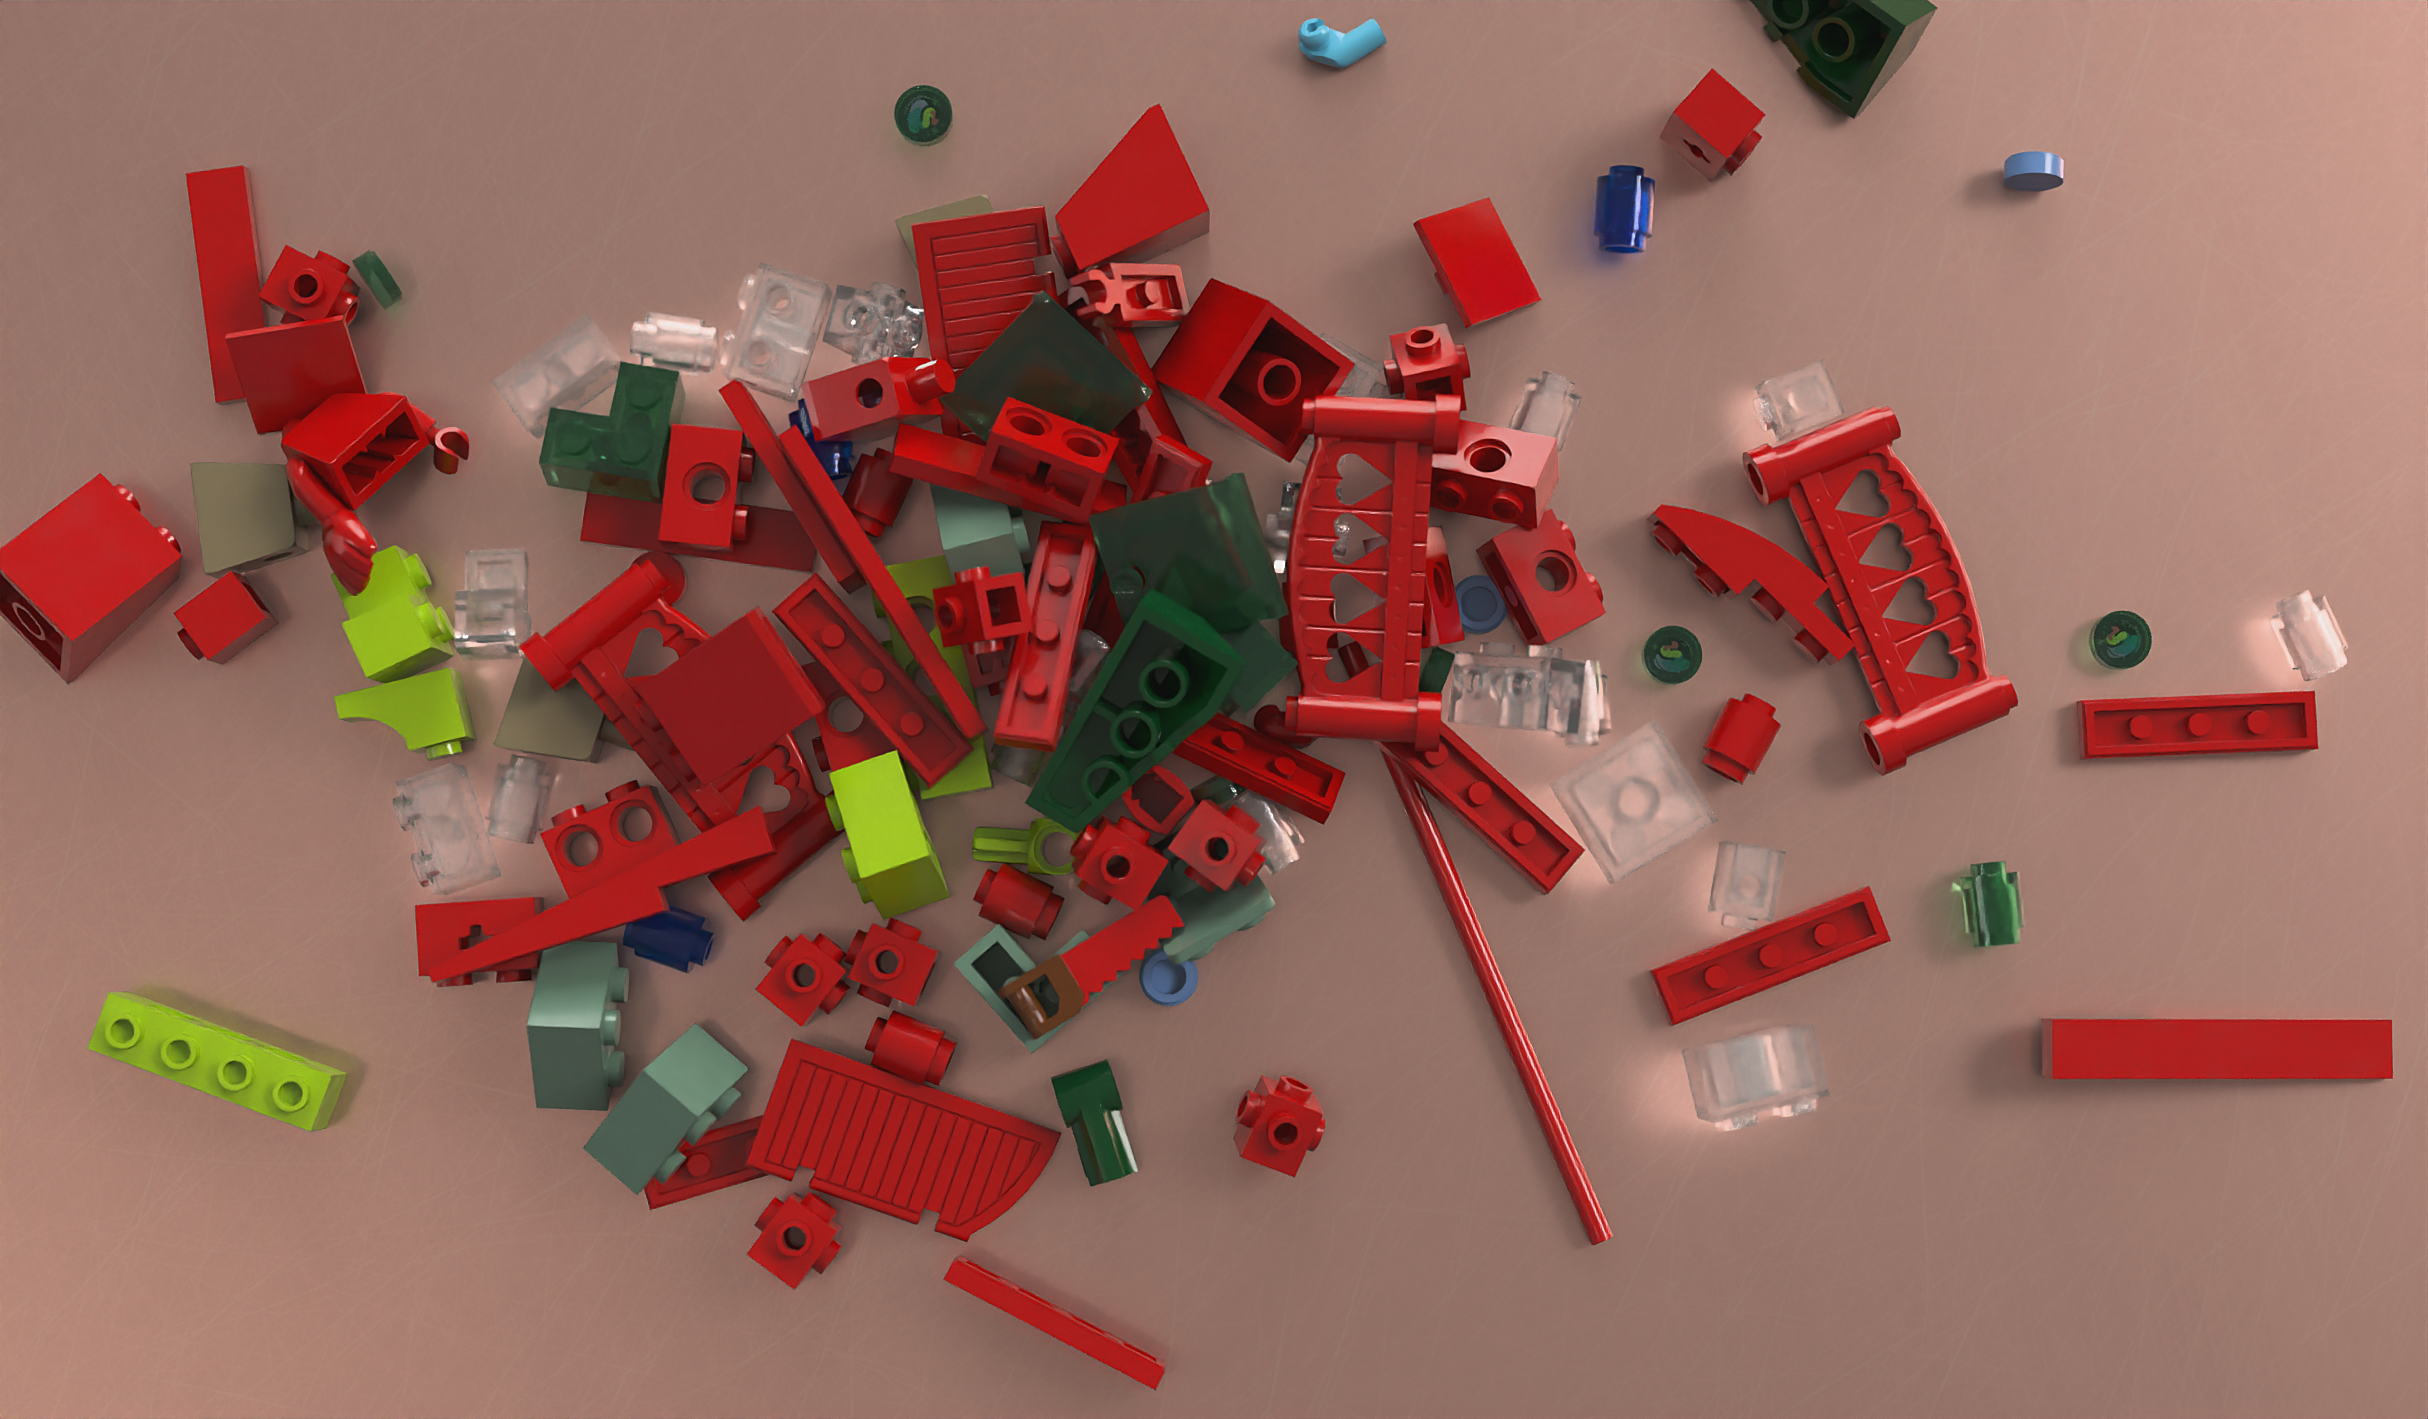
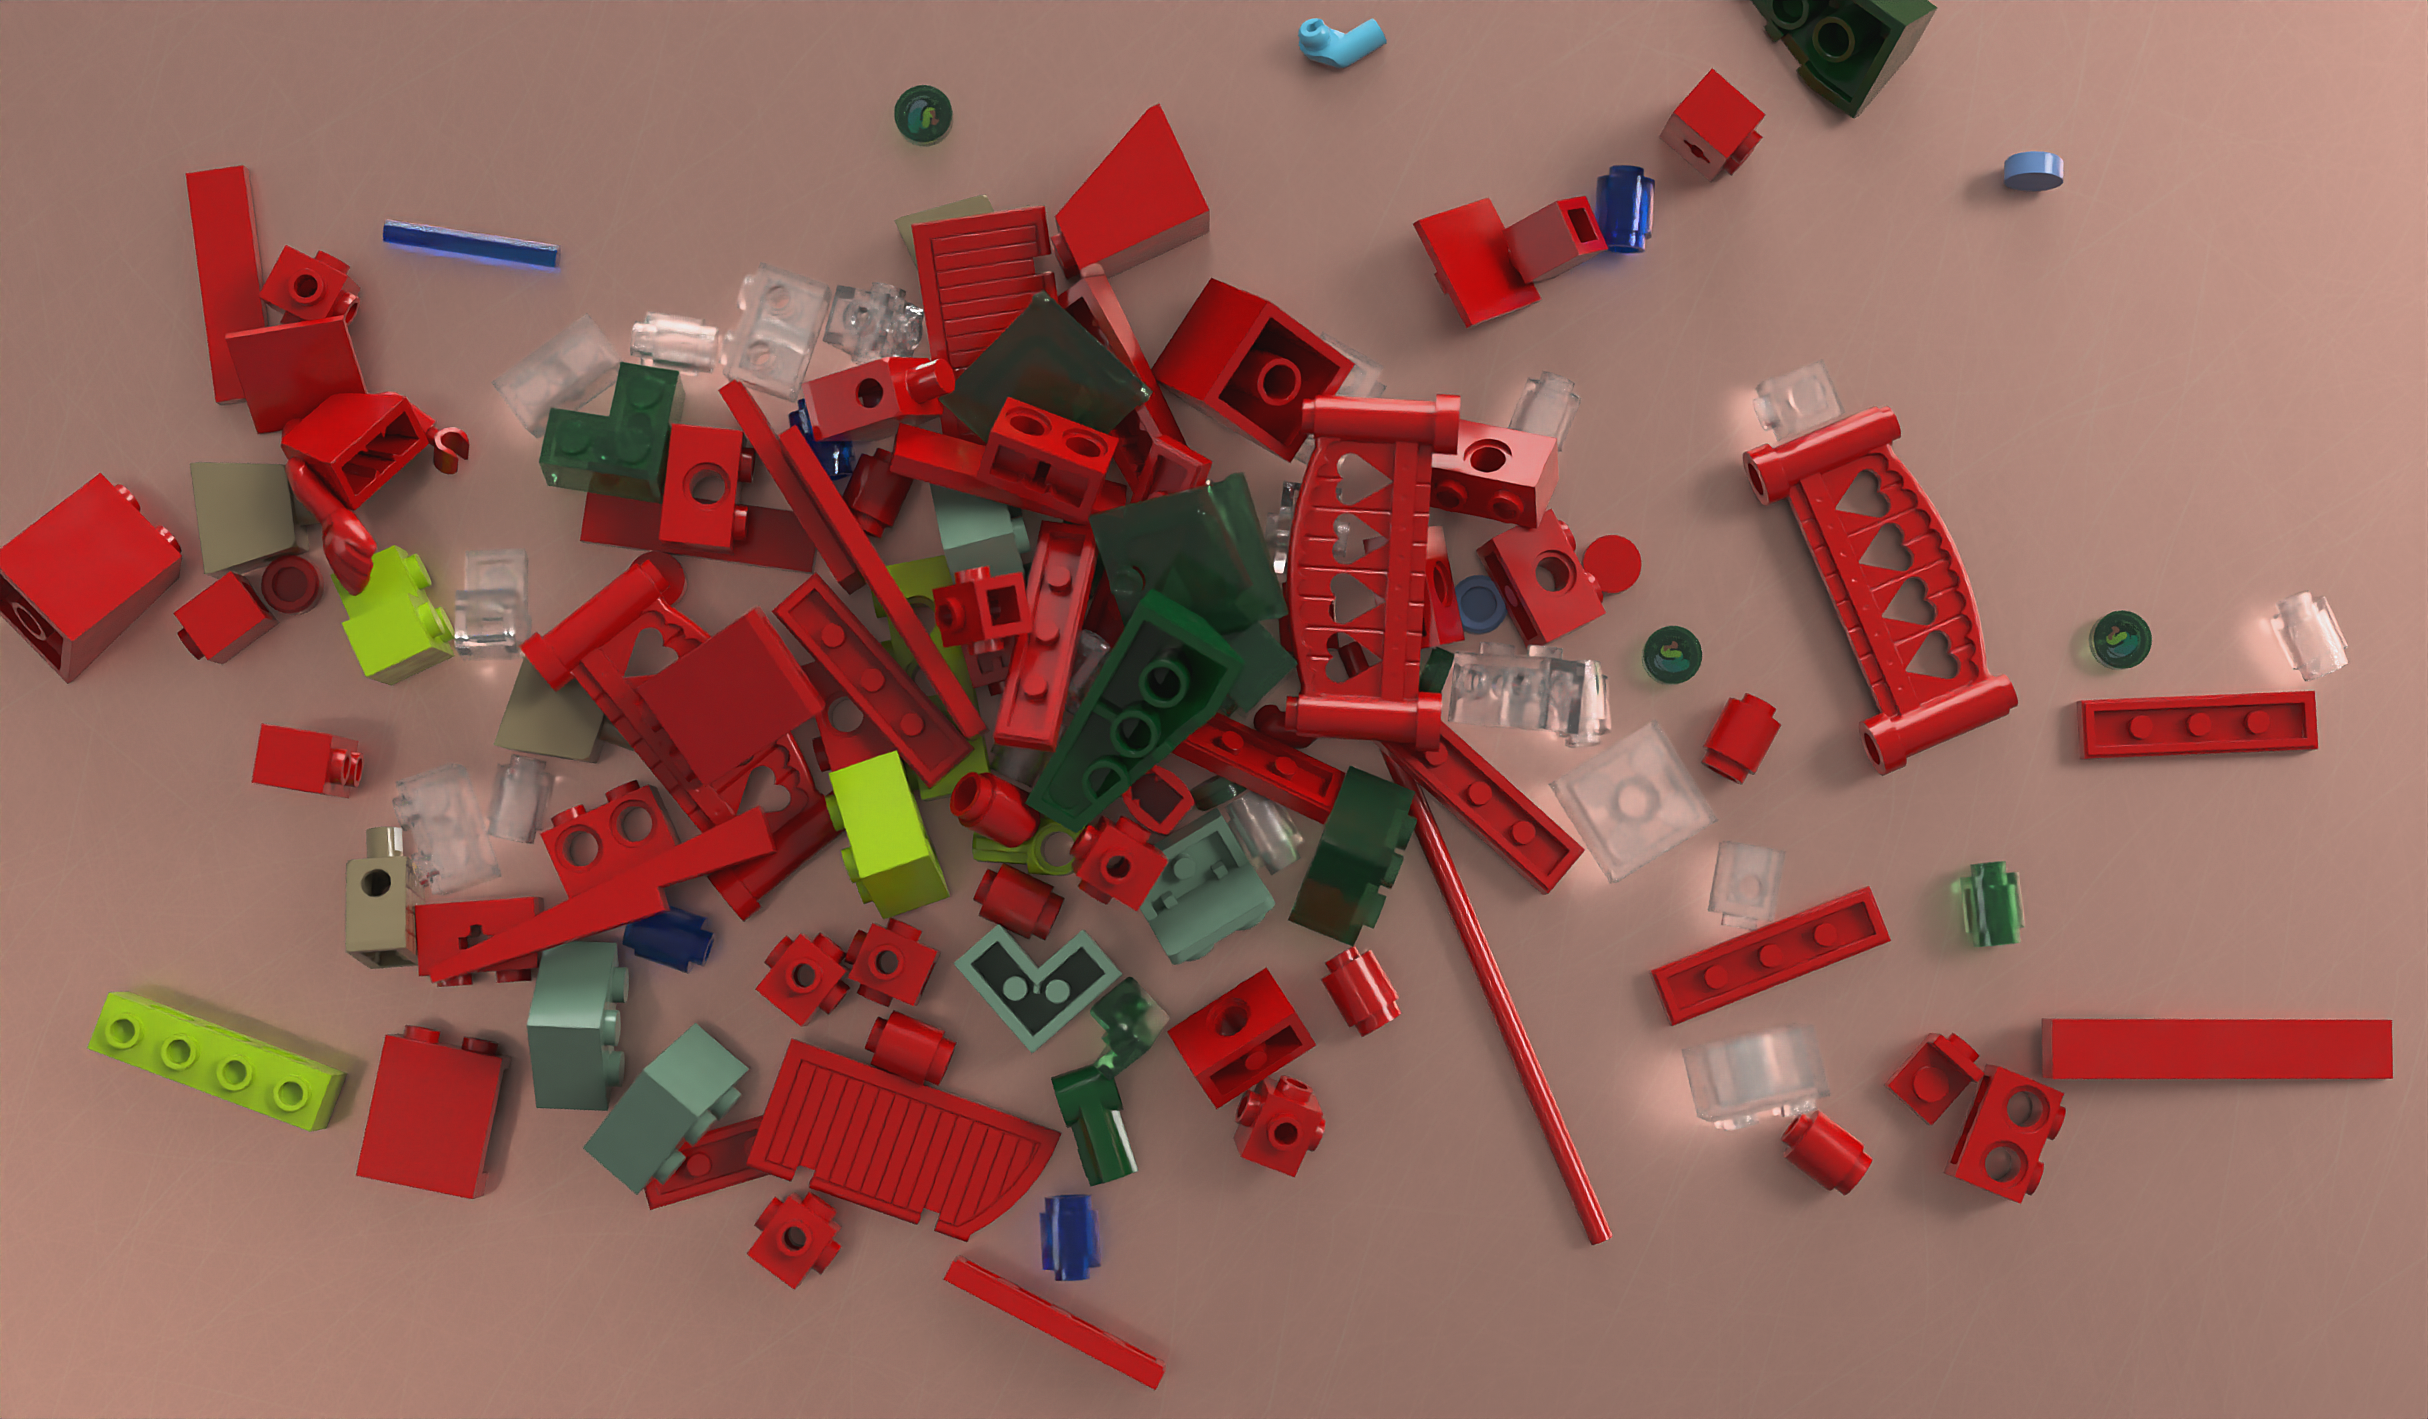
(292, 585): none -> red tile
(307, 761): none -> red brick
(377, 279): clear green tile -> none
(384, 926): none -> dark tan torso
(424, 709): lime arch -> none
(432, 1112): none -> red panel
(471, 243): none -> clear blue bar
(994, 809): none -> red brick
(1070, 1236): none -> clear blue brick
(1091, 964): red piece -> none
(1130, 1023): none -> clear green bracket
(1134, 294): red plate -> none
(1166, 982): medium blue tile -> none
(1198, 843): red brick -> none
(1241, 1038): none -> red brick
(1355, 857): none -> clear green brick
(1361, 990): none -> red brick
(1426, 364): red brick -> none
(1554, 239): none -> red brick
(1613, 563): none -> red tile
(1736, 557): red slope -> none
(1825, 1152): none -> red brick
(1935, 1075): none -> red bracket
(1990, 1127): none -> red brick

